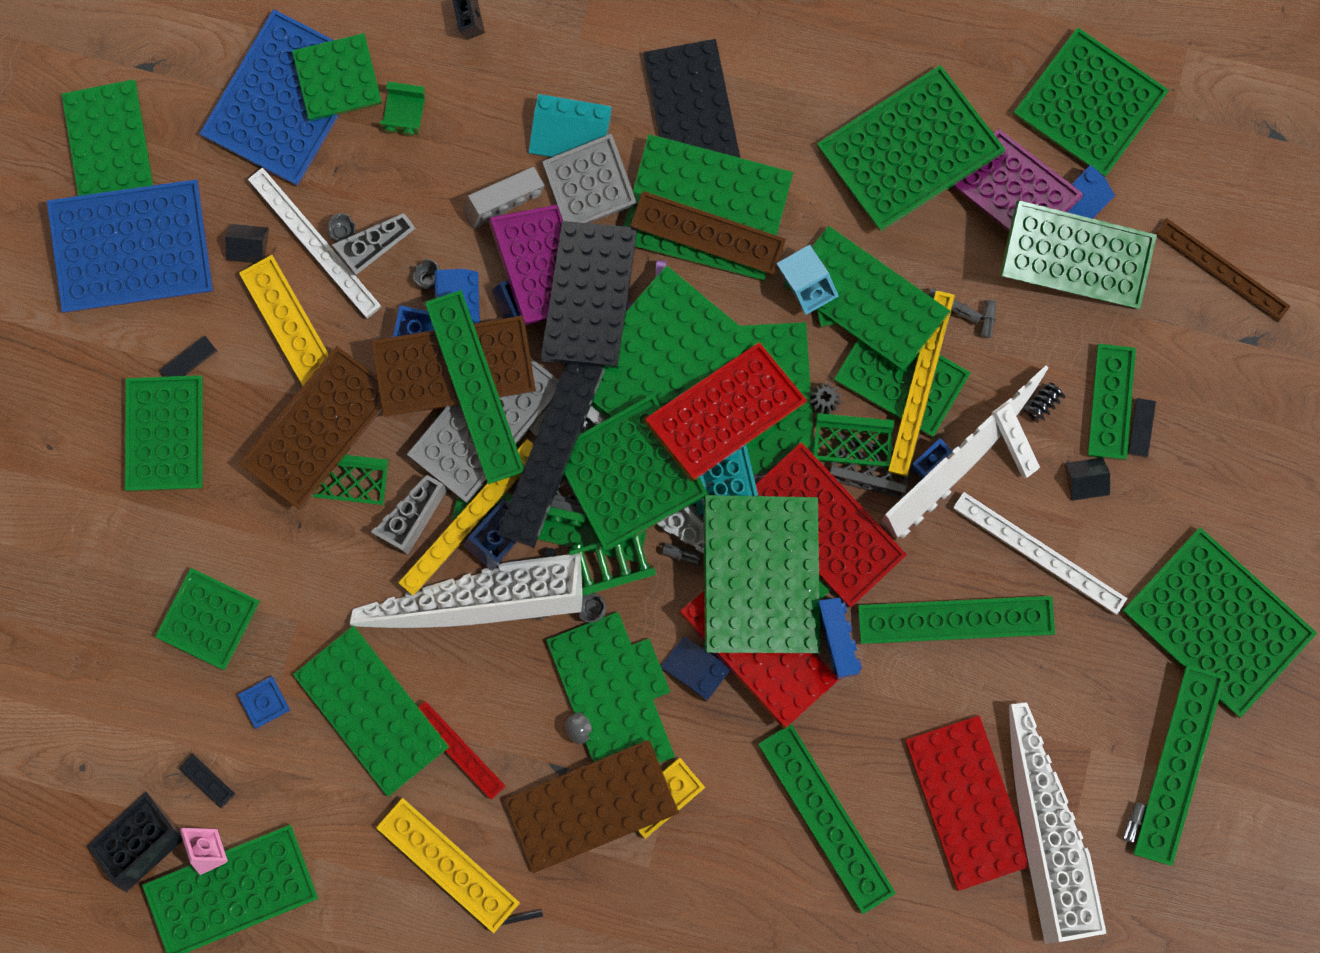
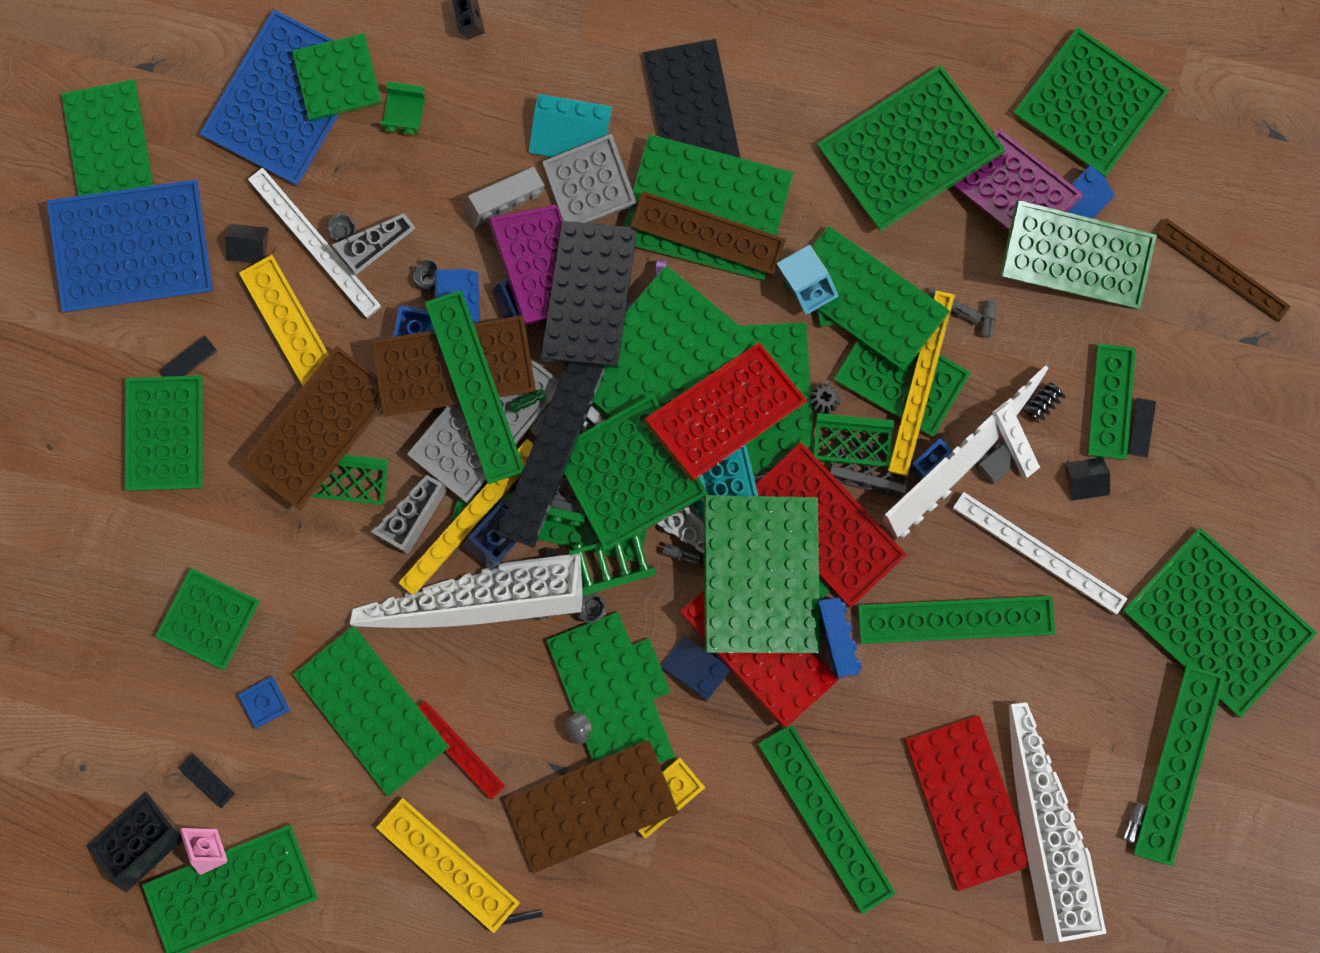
(527, 400): none -> dark green axle
(996, 464): none -> dark grey slope

